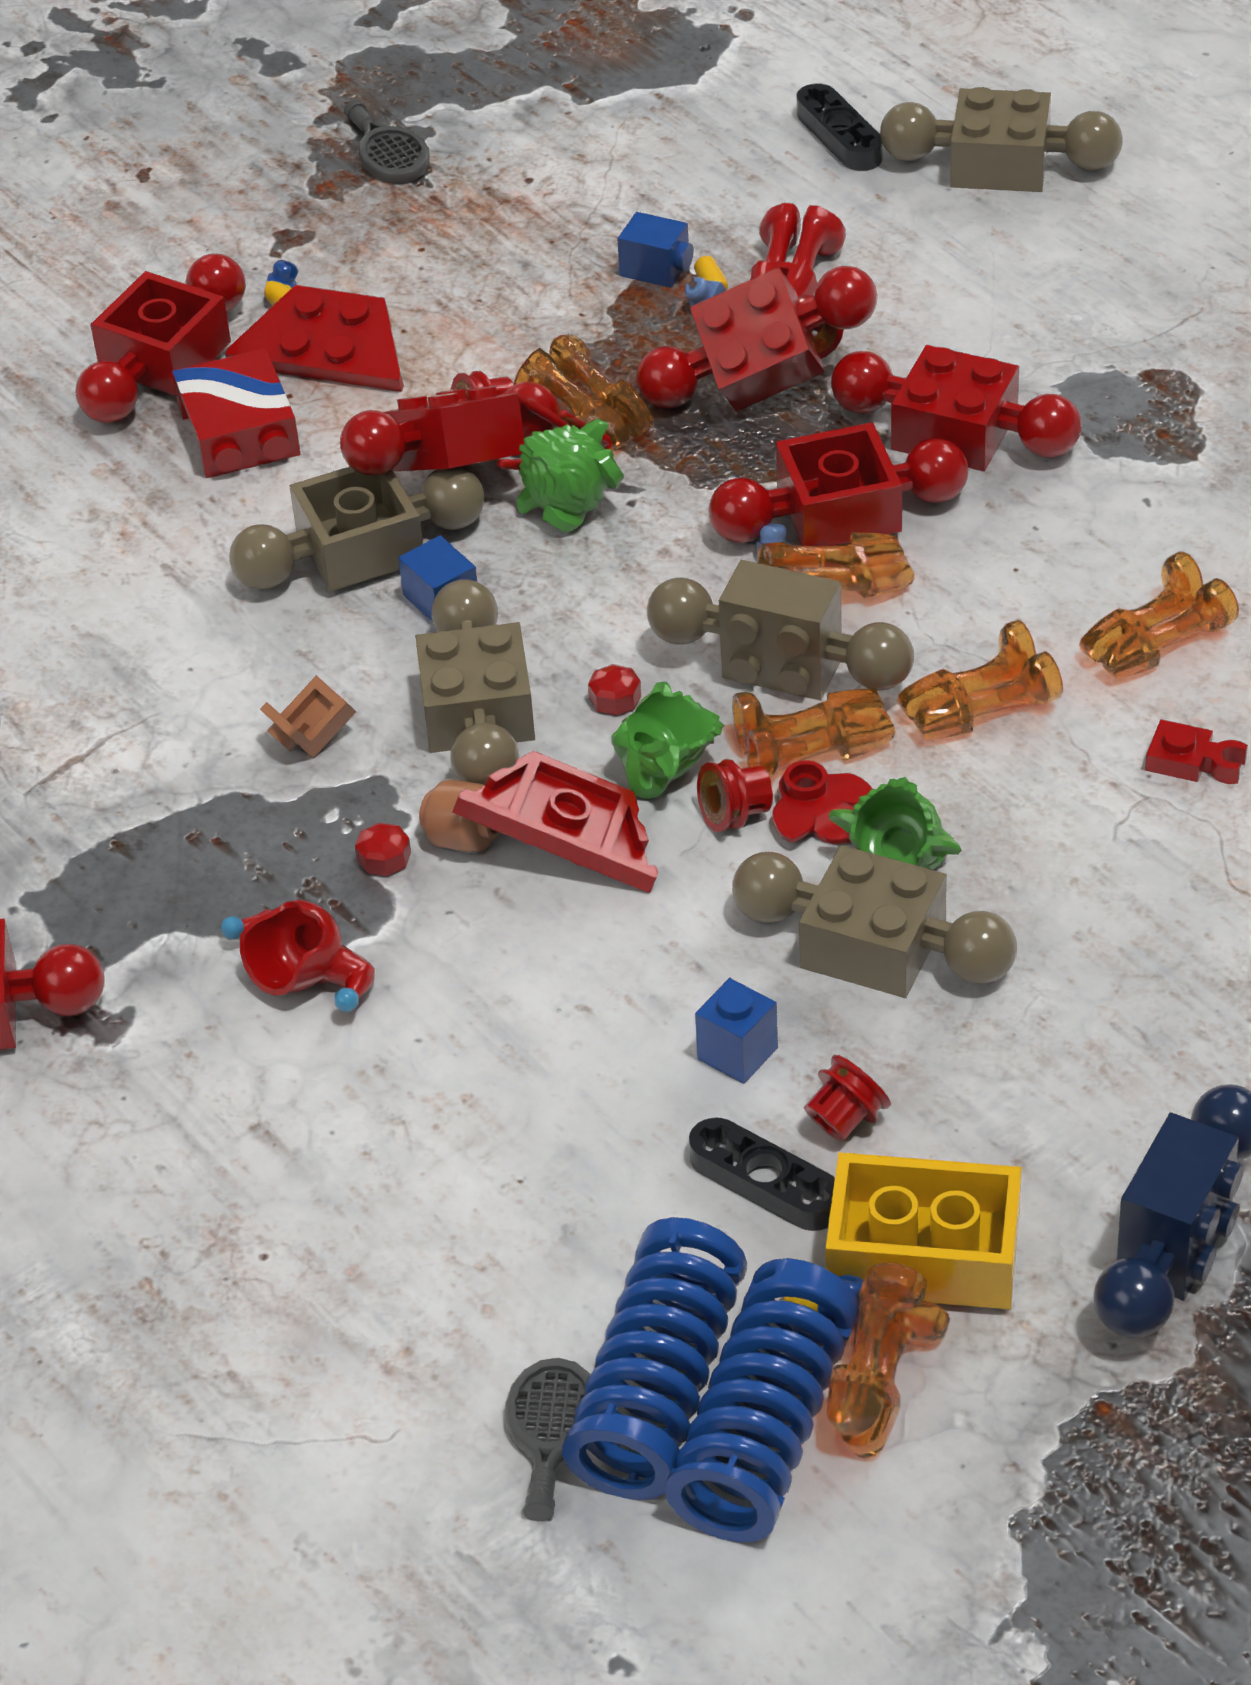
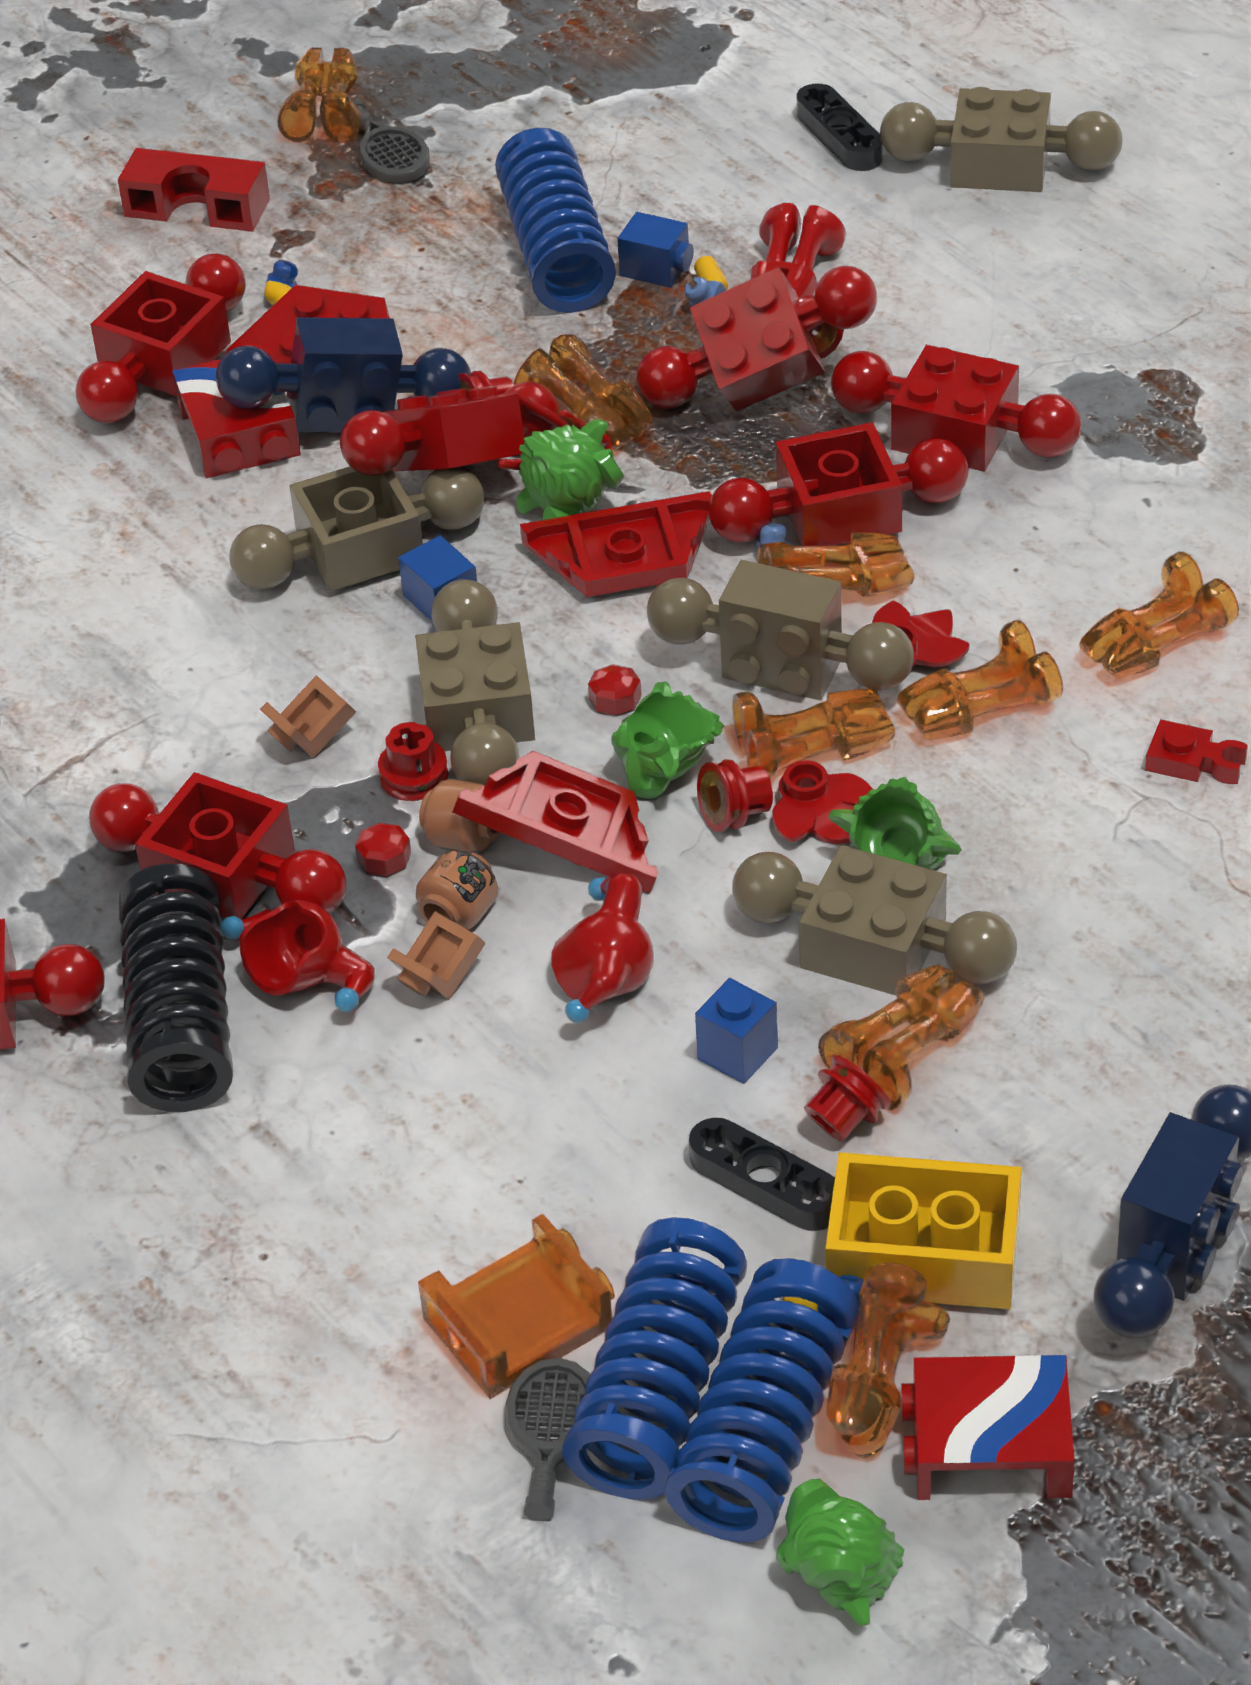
(150, 993): none -> black piece
(163, 180): none -> red arch
(224, 832): none -> red brick
(331, 81): none -> clear orange piece
(336, 372): none -> dark blue brick
(402, 756): none -> red piece
(438, 957): none -> nougat bracket
(458, 888): none -> nougat head
(519, 1308): none -> clear orange panel
(555, 220): none -> blue piece
(606, 950): none -> red piece
(622, 544): none -> red wing
(839, 1548): none -> bright green hair
(925, 1001): none -> clear orange piece
(928, 633): none -> red plate
(989, 1418): none -> panel

